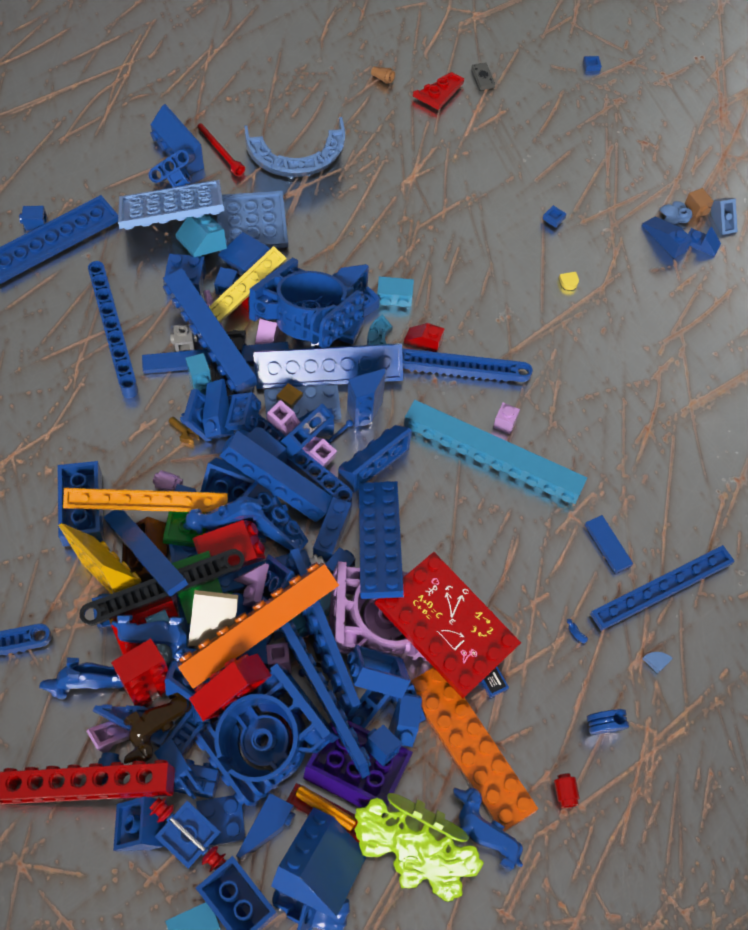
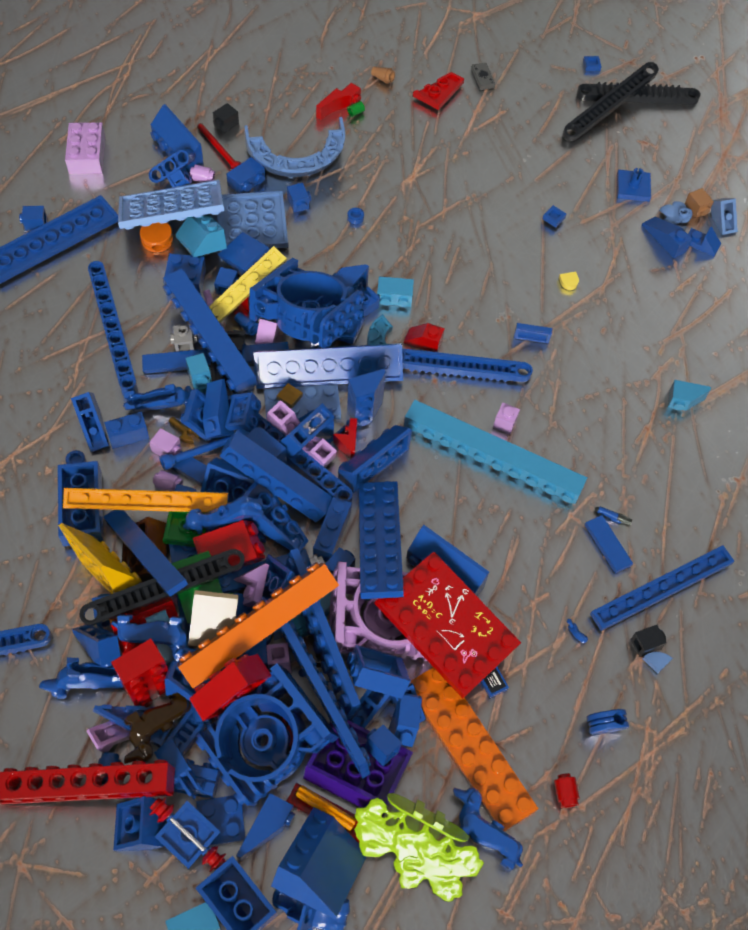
(75, 457): none -> blue tile
(85, 148): none -> lavender brick
(90, 421): none -> blue slope
(98, 643): none -> blue slope
(126, 430): none -> blue brick
(156, 237): none -> orange head
(157, 399): none -> blue animal
(165, 443): none -> lavender brick
(168, 461): none -> blue piece
(191, 469): none -> blue tile
(202, 174): none -> lavender brick
(225, 117): none -> black brick
(246, 176): none -> blue brick
(246, 324): none -> blue cone
(298, 197): none -> blue brick
(338, 100): none -> red slope
(347, 442): none -> red slope
(355, 215): none -> blue tile
(356, 108): none -> green hinge
(463, 566): none -> blue slope
(532, 333): none -> blue tile
(610, 101): none -> black gear
(614, 516): none -> blue piece
(634, 185): none -> blue tile
(648, 94): none -> black gear
(648, 640): none -> black brick
(686, 395): none -> dark azure slope

